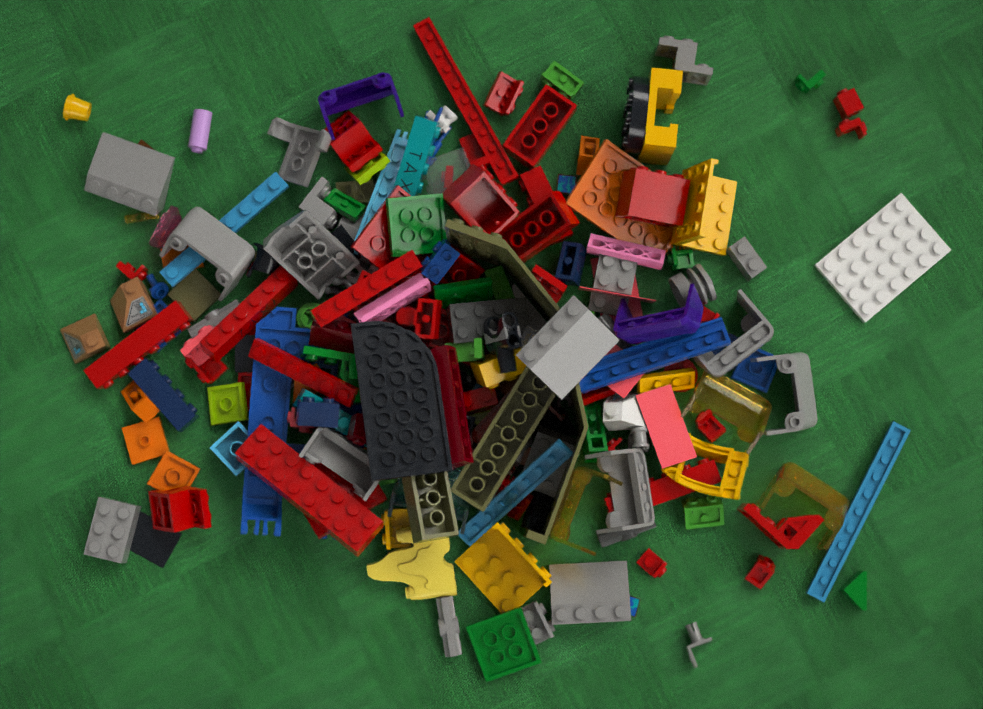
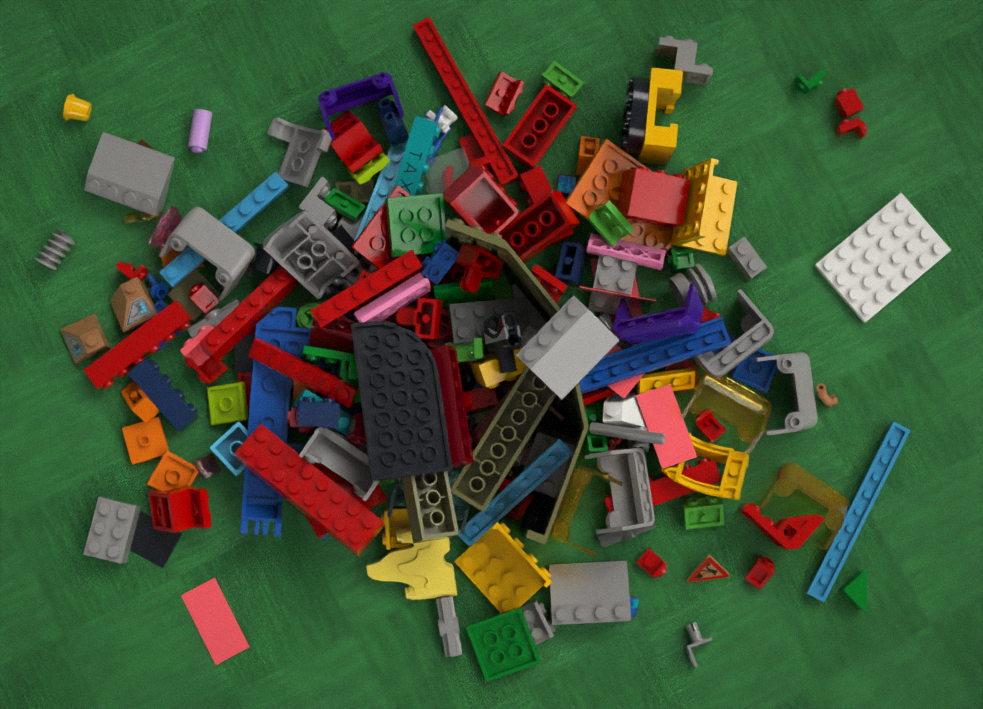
(55, 249): none -> light grey piece
(203, 297): none -> red bracket
(207, 466): none -> clear red tile
(215, 621): none -> coral piece
(392, 122): none -> dark blue hips
(478, 264): none -> red brick
(610, 222): none -> bright green bracket
(627, 433): none -> light grey axle
(708, 570): none -> piece
(829, 401): none -> nougat arm

